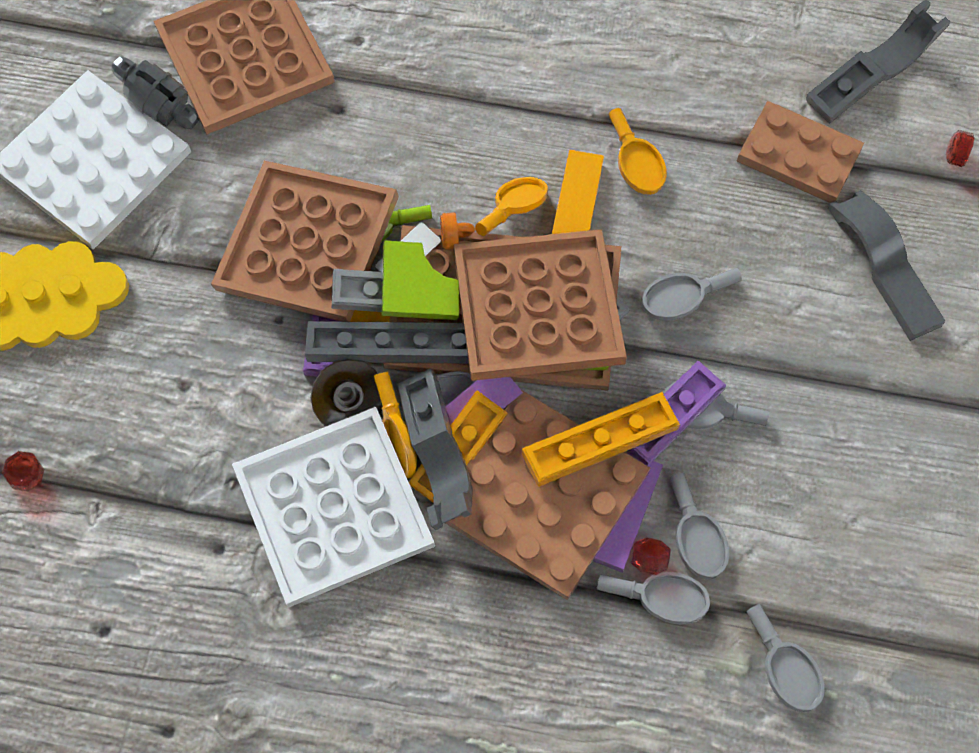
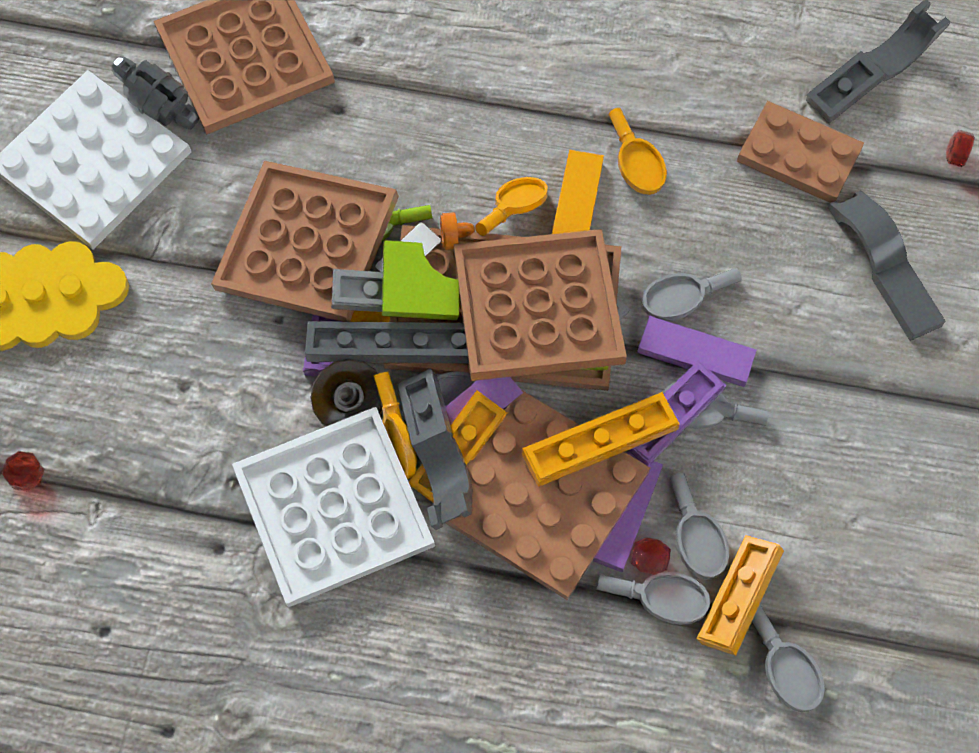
(687, 346): none -> medium lavender tile
(740, 595): none -> light orange tile

